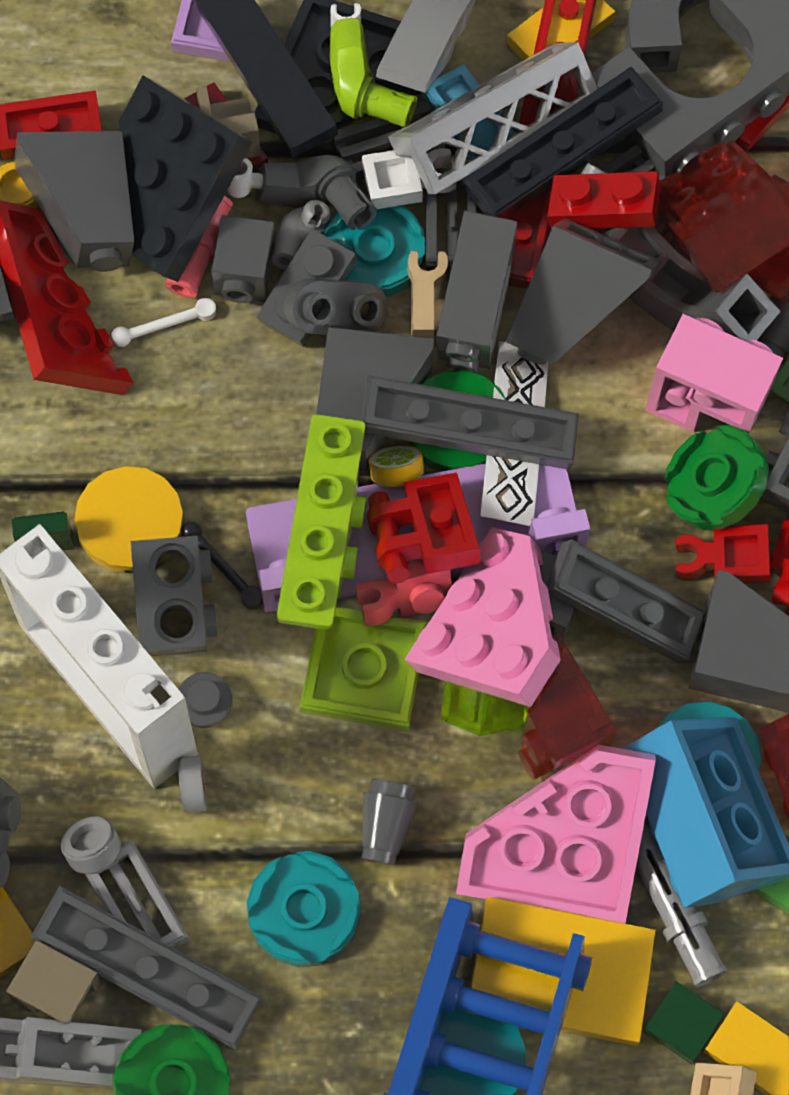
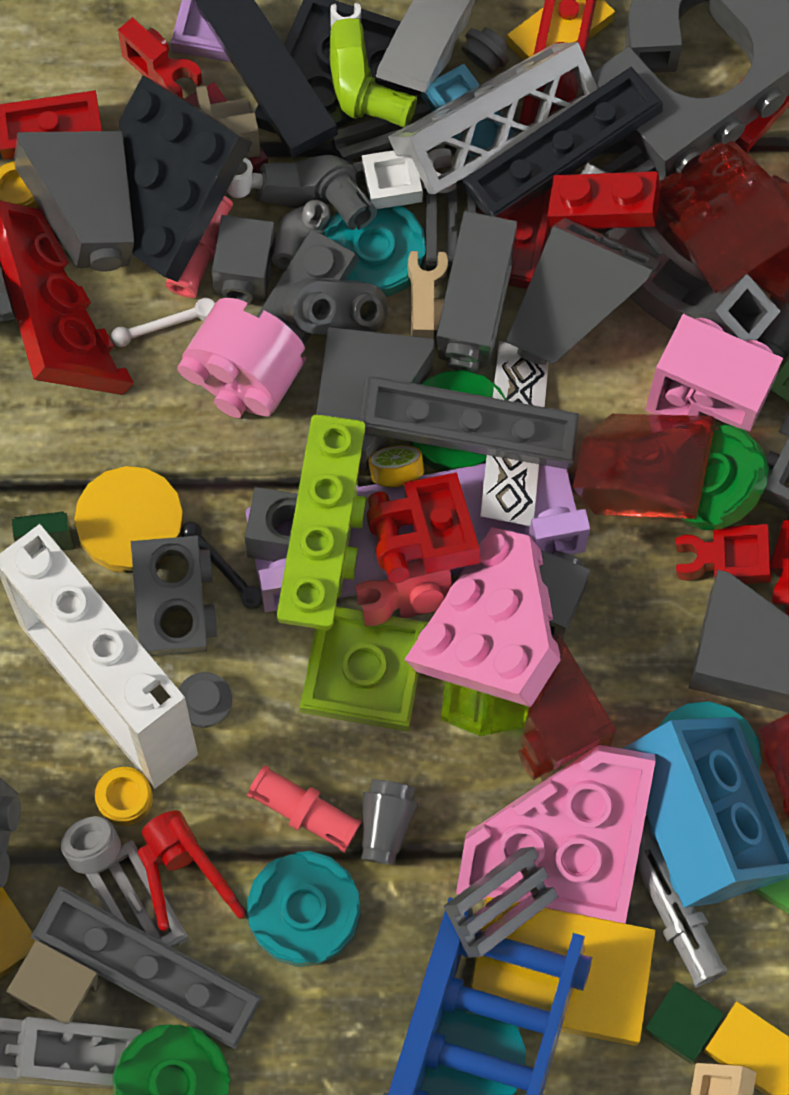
(123, 796): none -> yellow tile
(149, 55): none -> red plate
(175, 846): none -> red plant
(192, 784): light grey tile -> none
(243, 359): none -> bright pink brick
(268, 511): none -> dark grey brick
(304, 808): none -> coral pin
(485, 49): none -> dark grey plate
(532, 881): none -> dark grey tile
(625, 601): dark grey tile -> none
(645, 465): none -> clear red slope

